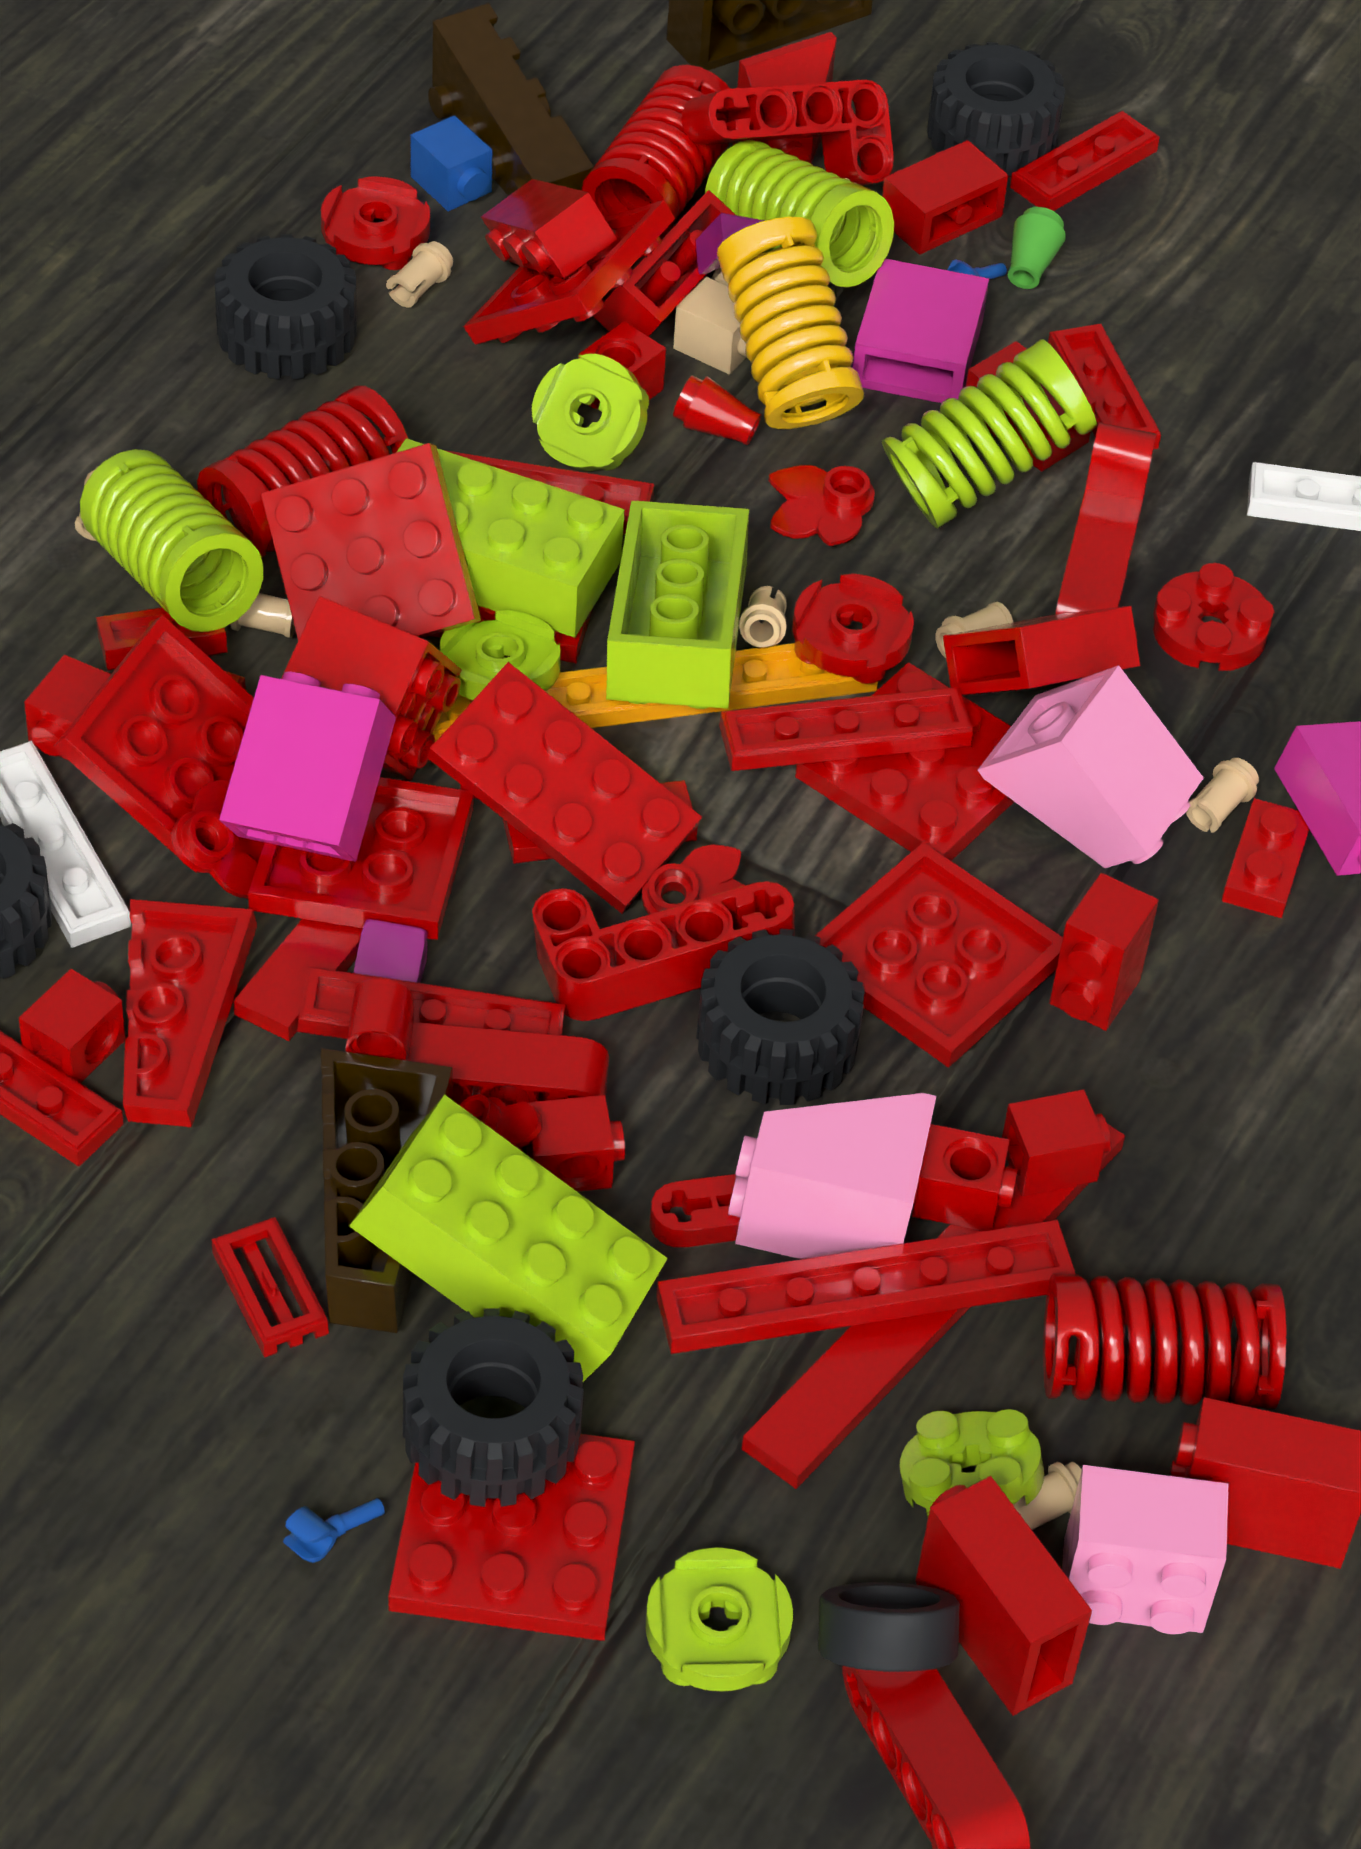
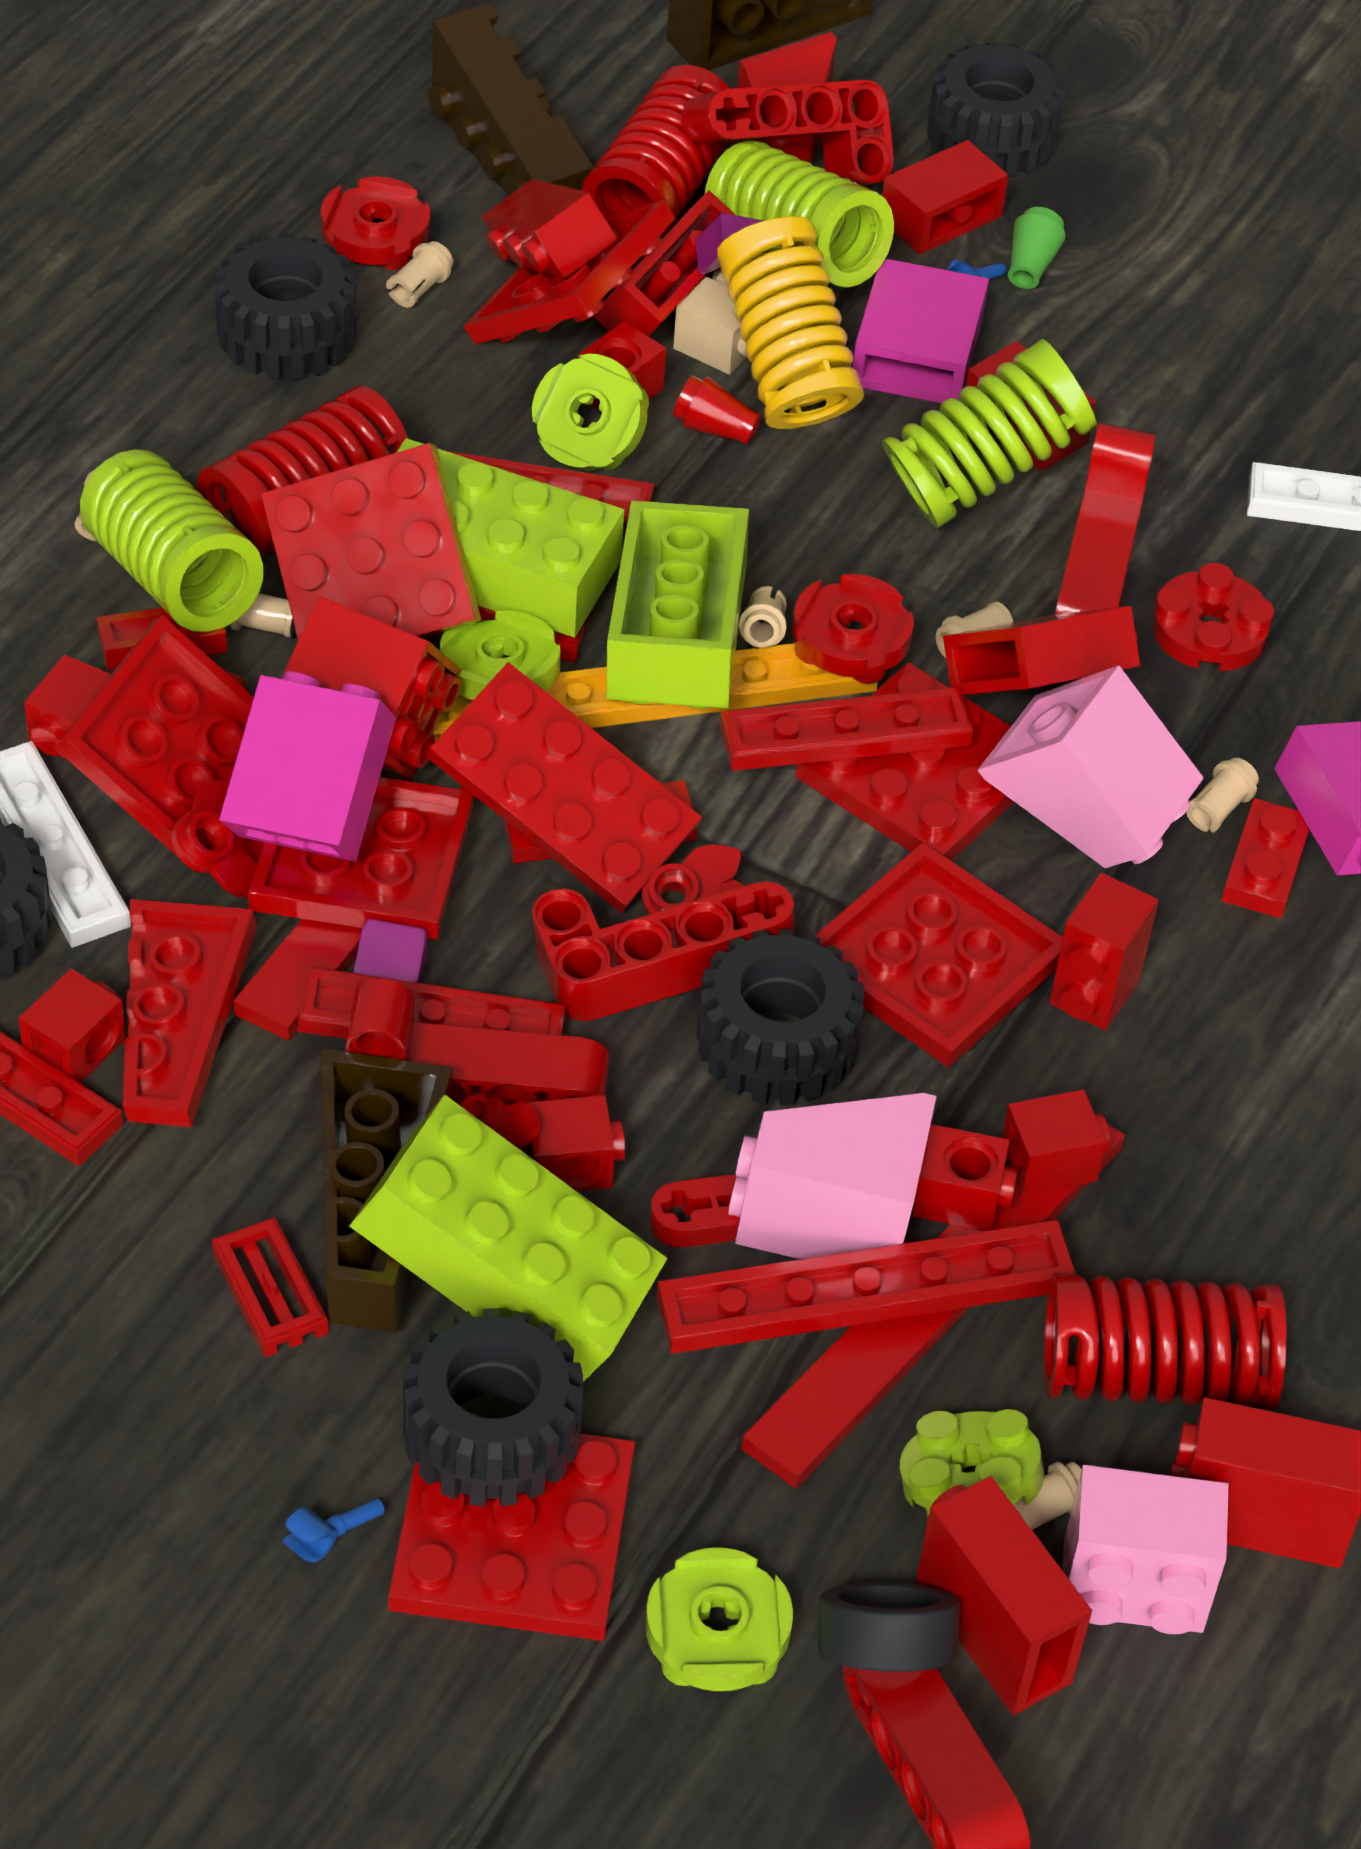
(451, 163): blue brick -> none
(821, 502): red plate -> none
(1084, 162): red tile -> none
(1103, 377): red tile -> none

